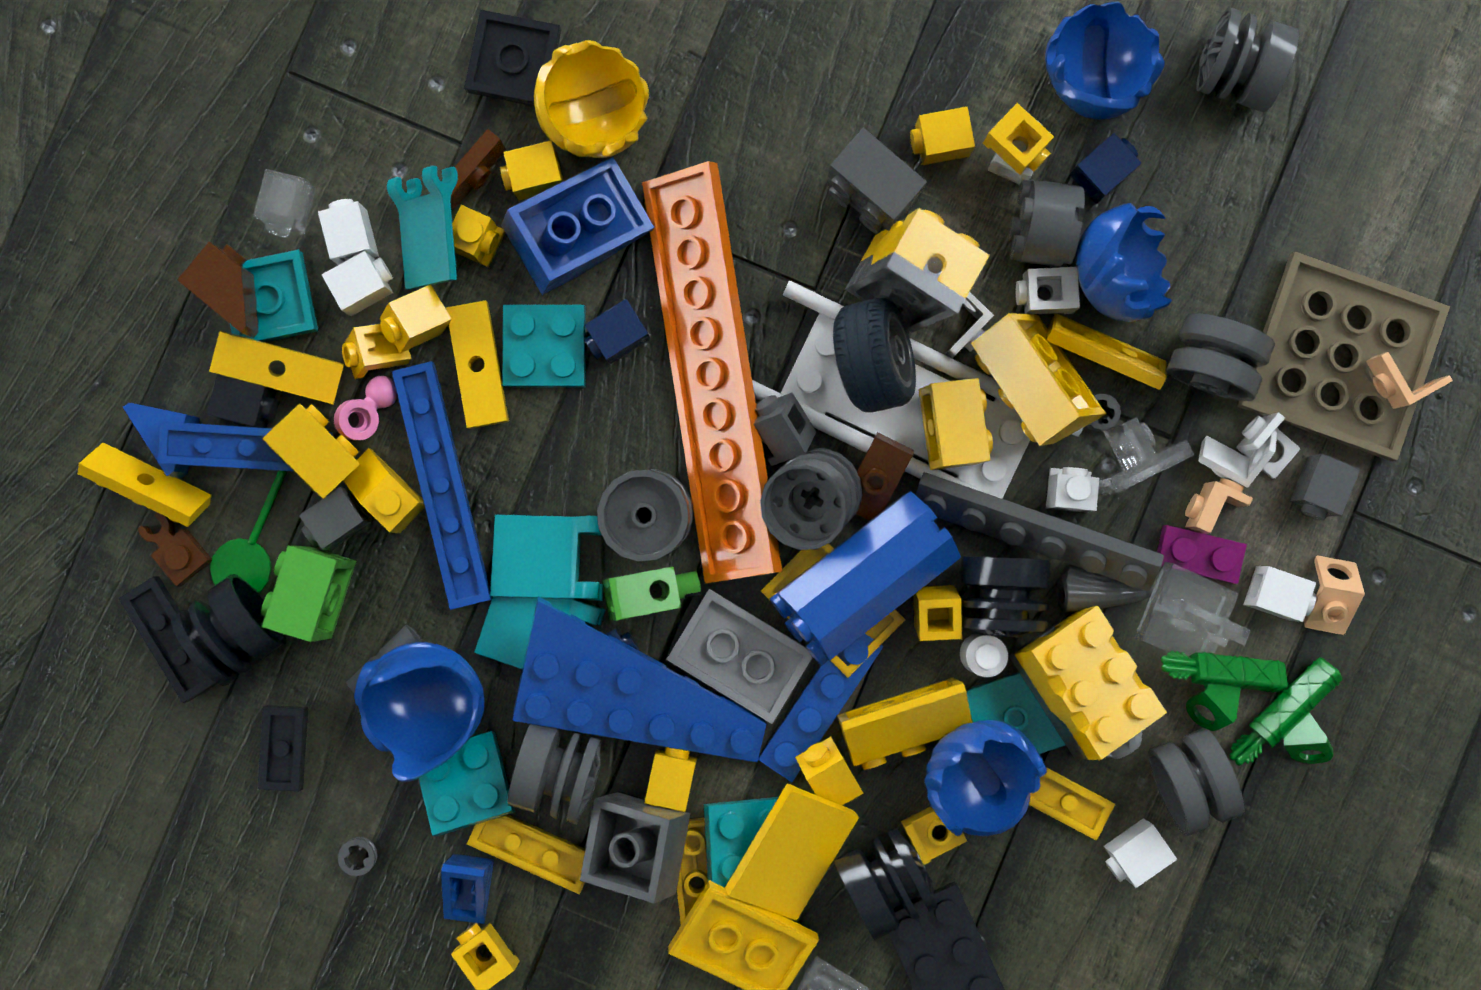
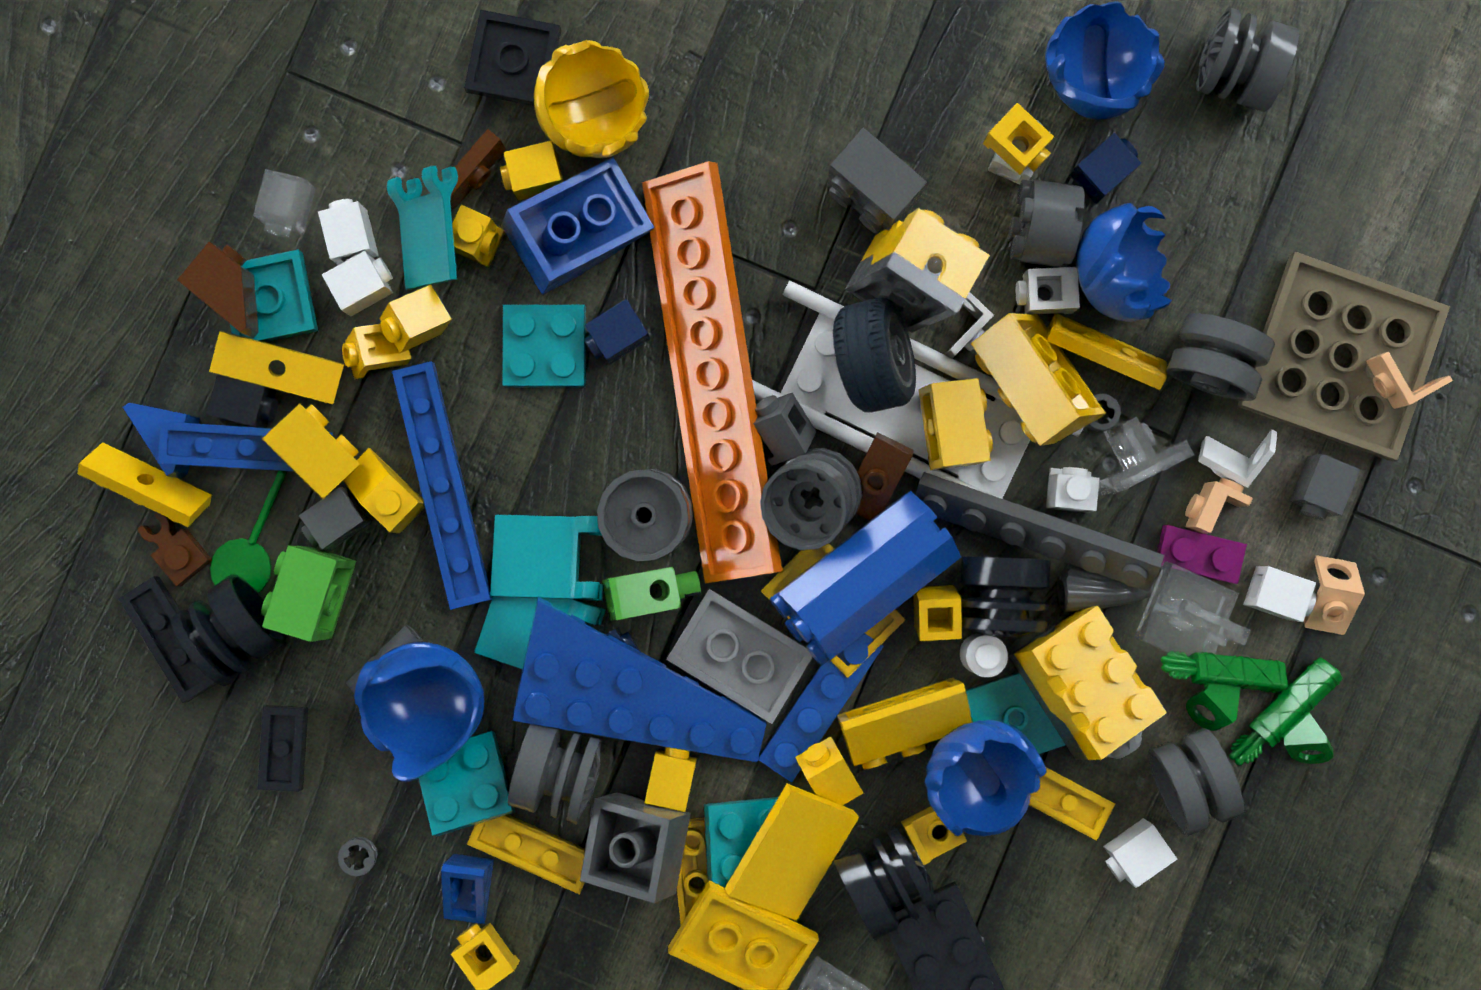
(379, 394): bright pink plate -> none
(473, 340): yellow tile -> none
(943, 136): yellow brick -> none
(1258, 432): white bracket -> none

